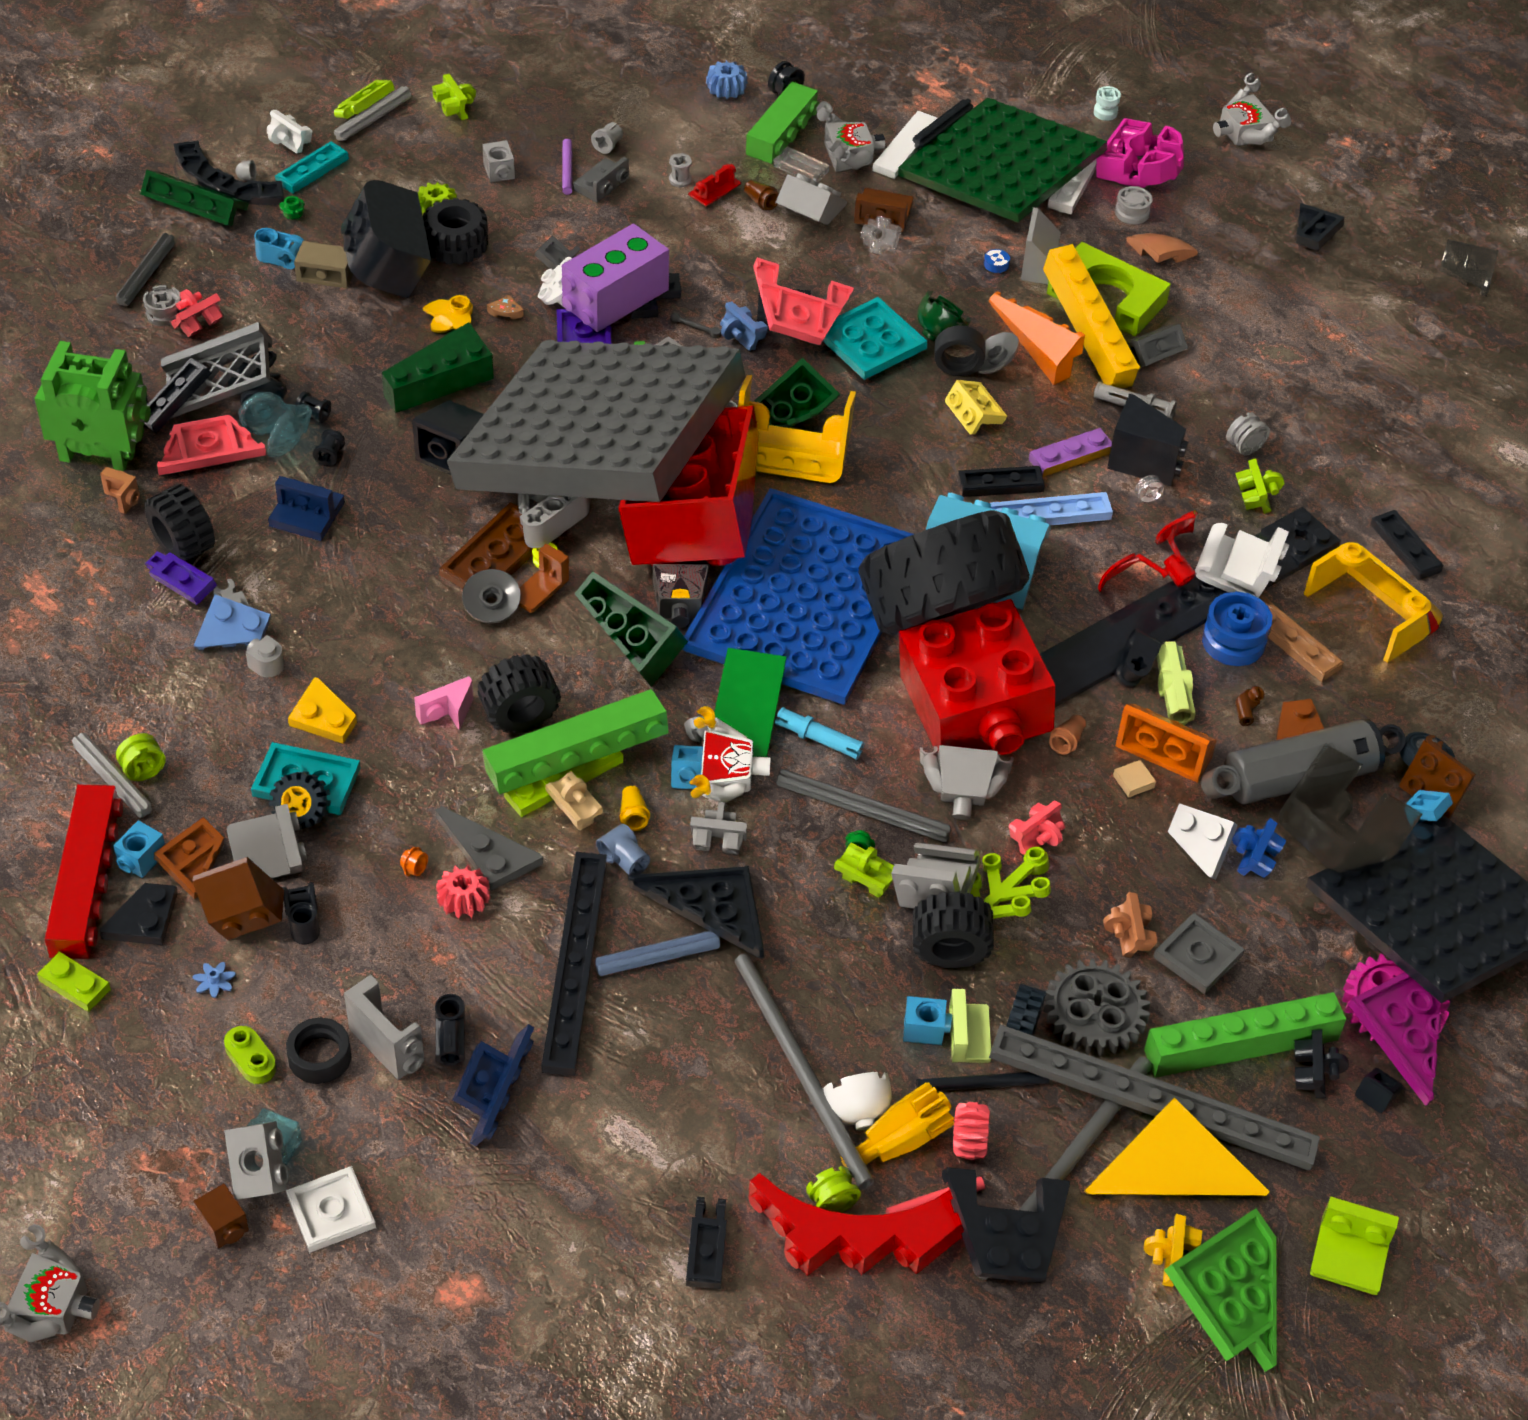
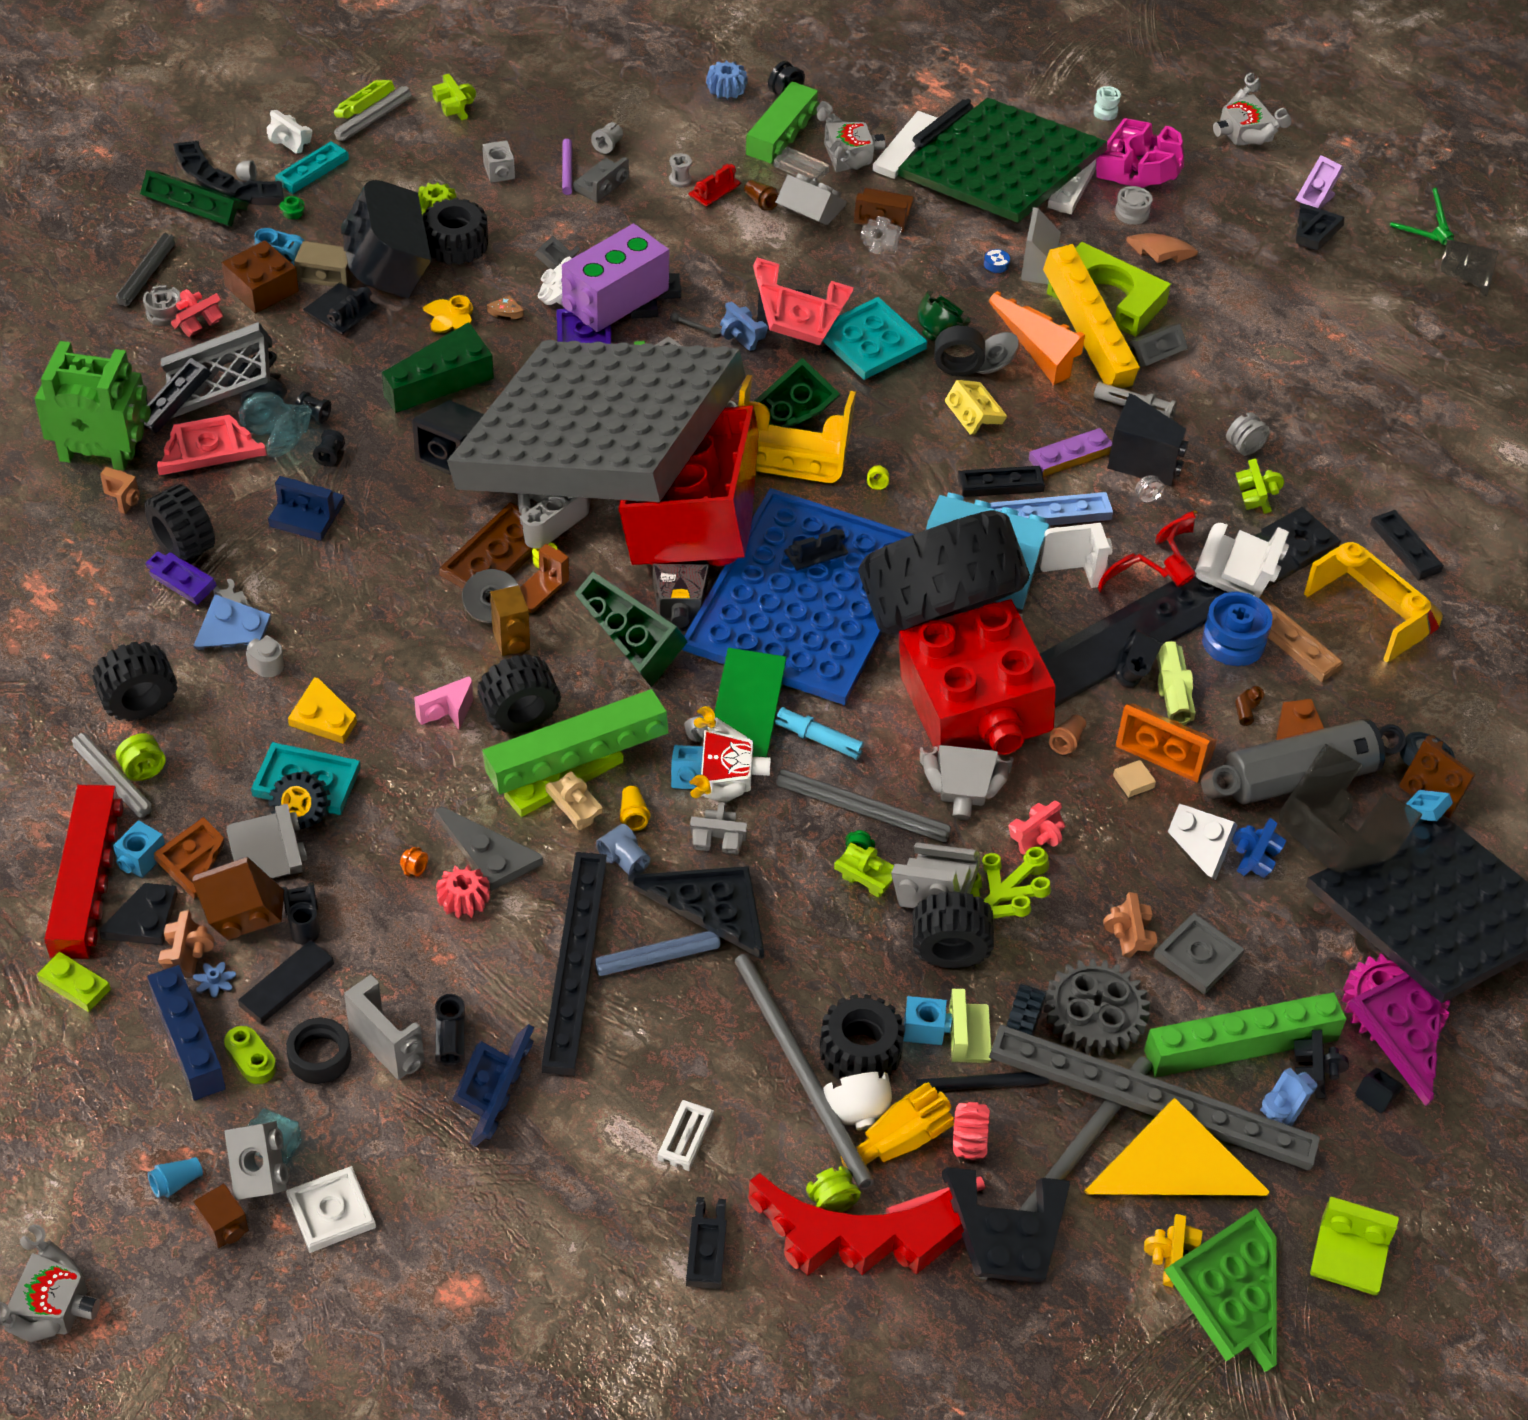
(134, 681): none -> black tyre
(173, 1176): none -> dark azure cone
(186, 1032): none -> dark blue brick
(188, 944): none -> nougat hips
(260, 276): none -> reddish brown brick
(286, 982): none -> black tile
(342, 307): none -> black hinge
(510, 620): none -> pearl gold brick
(676, 1157): none -> white tile
(816, 551): none -> black hinge
(866, 1018): none -> black tyre
(882, 480): none -> neon yellow hinge
(1077, 548): none -> white bracket
(1288, 1097): none -> medium blue hips
(1320, 182): none -> lavender slope
(1441, 233): none -> green plant

